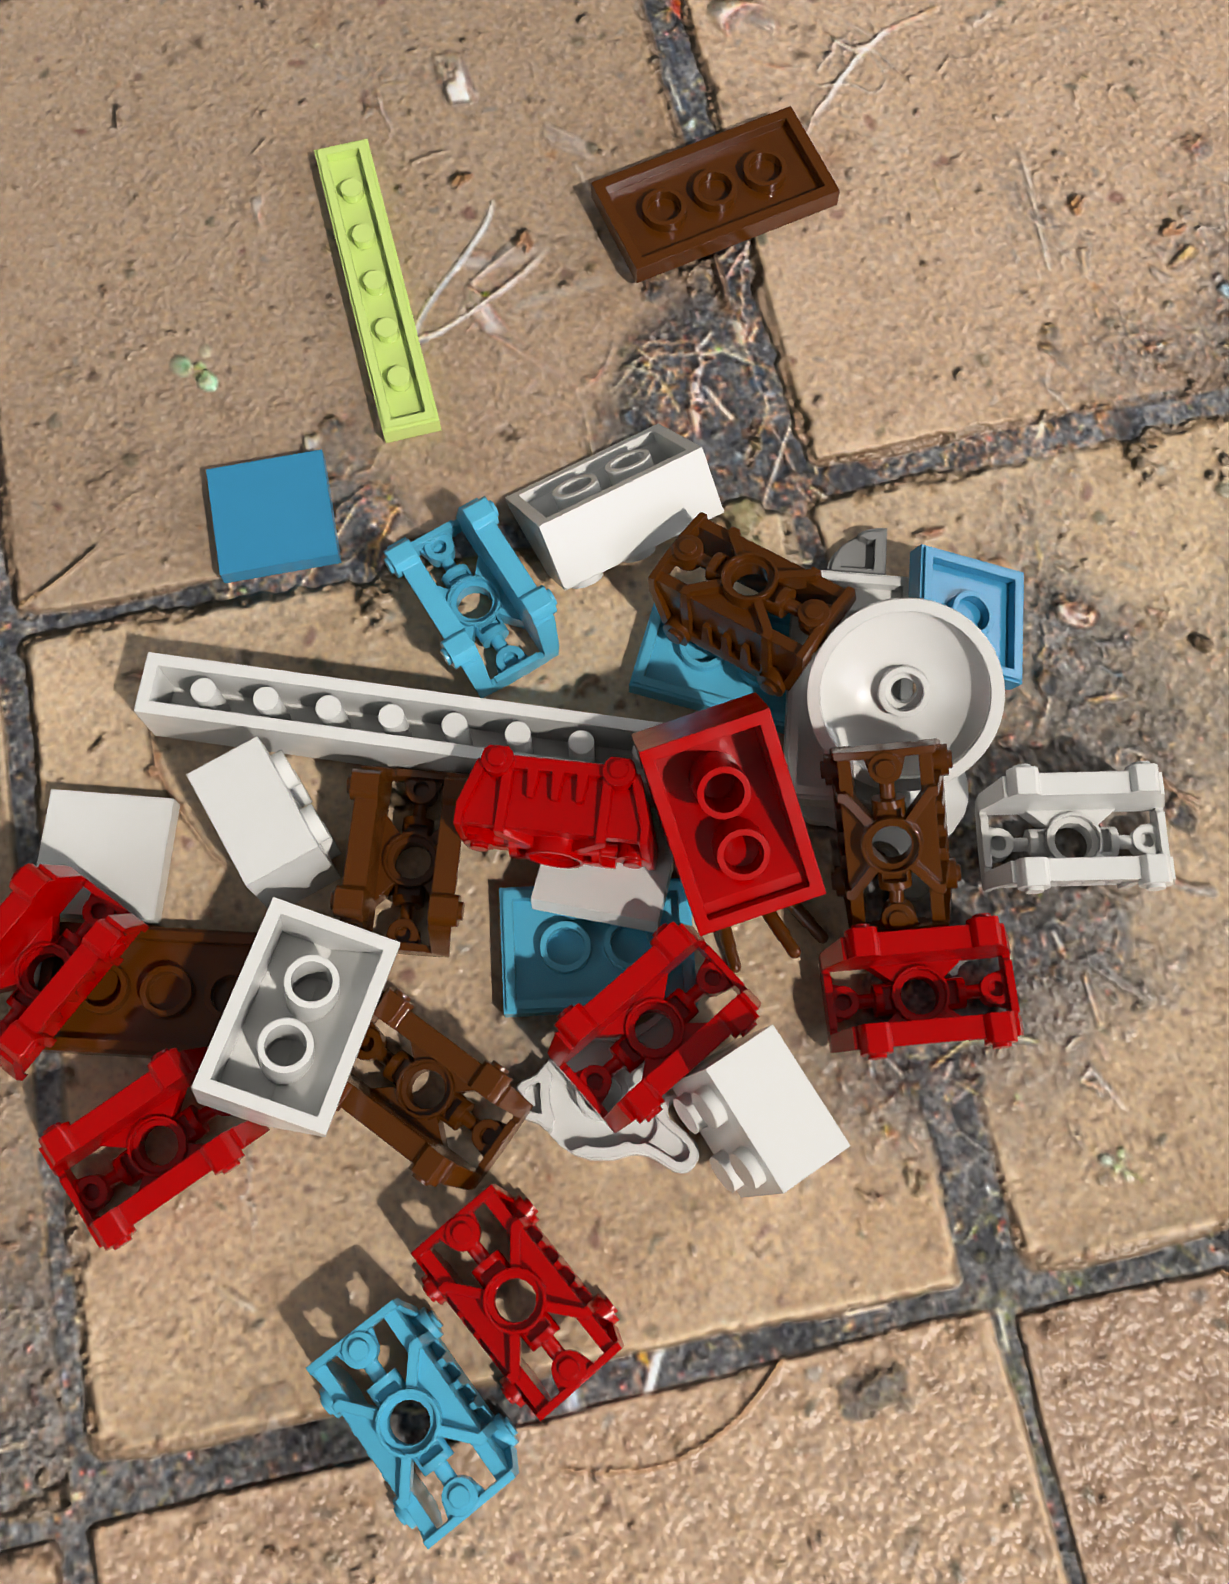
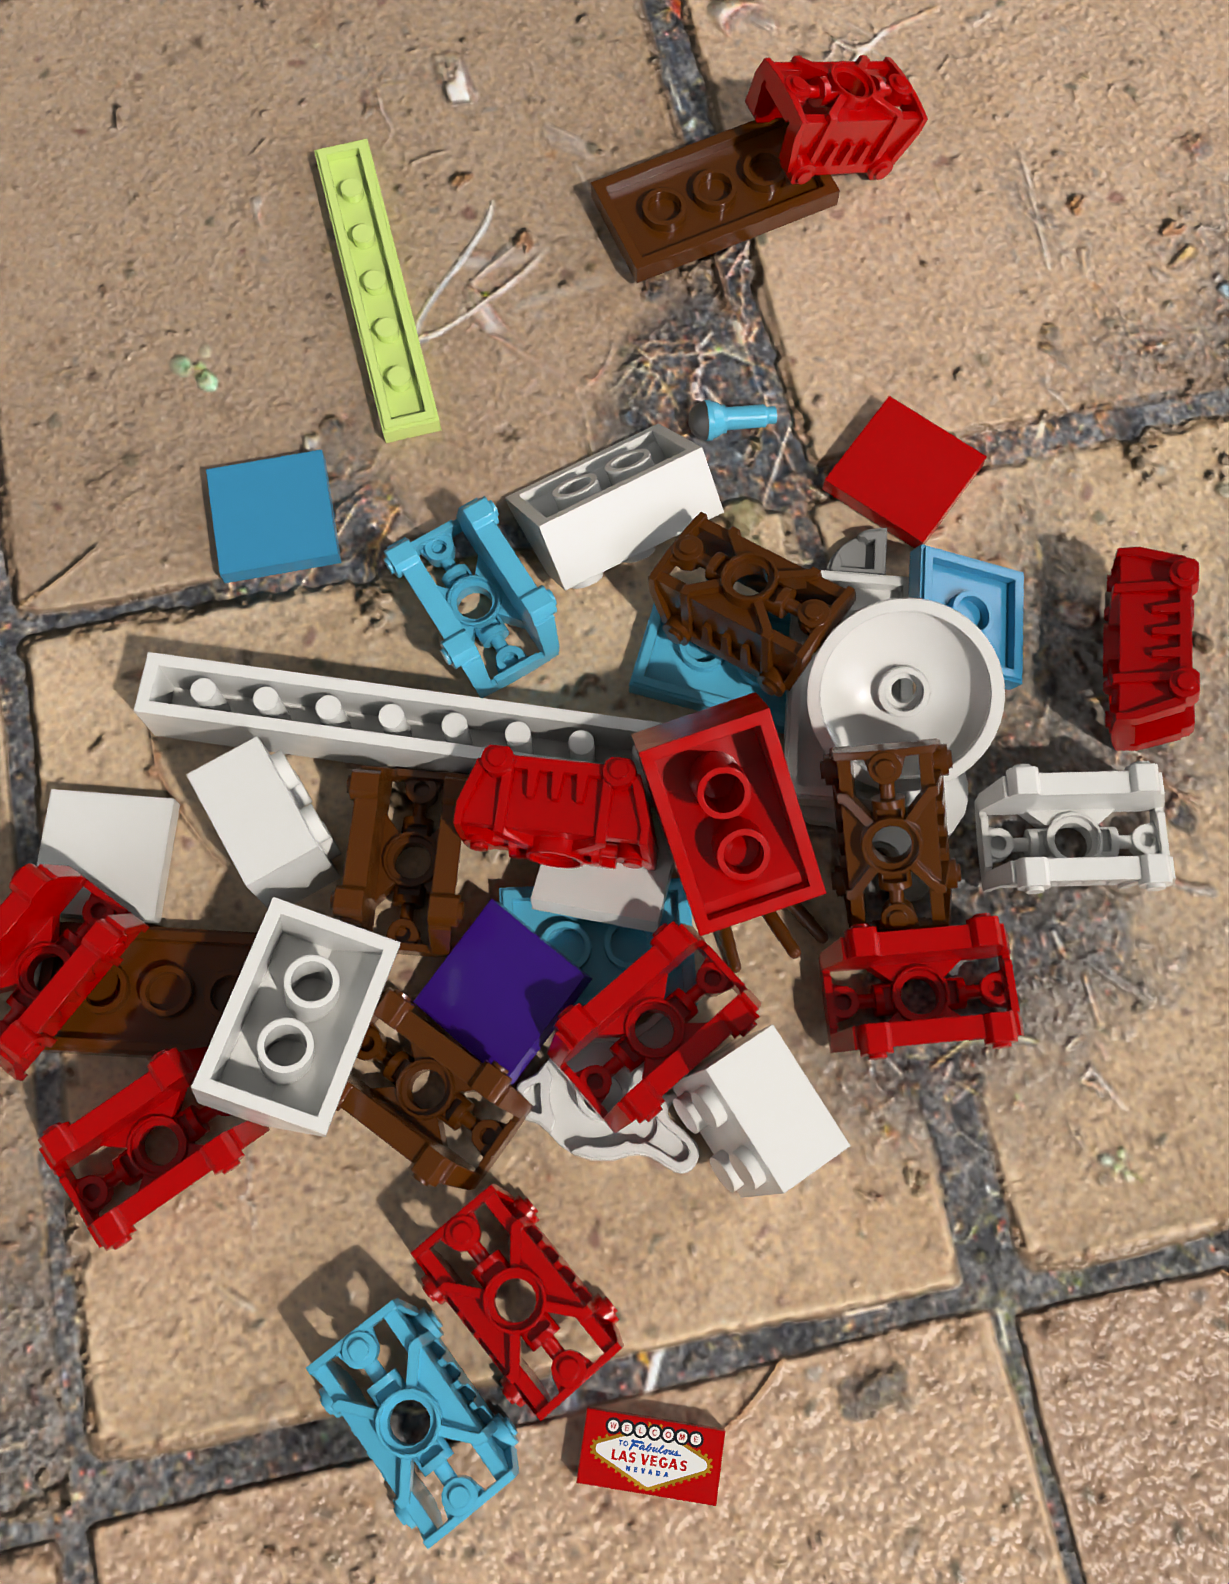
(502, 989): none -> dark purple tile
(651, 1456): none -> tile
(713, 419): none -> medium azure piece
(837, 114): none -> red piece
(904, 473): none -> red tile
(1150, 648): none -> red piece

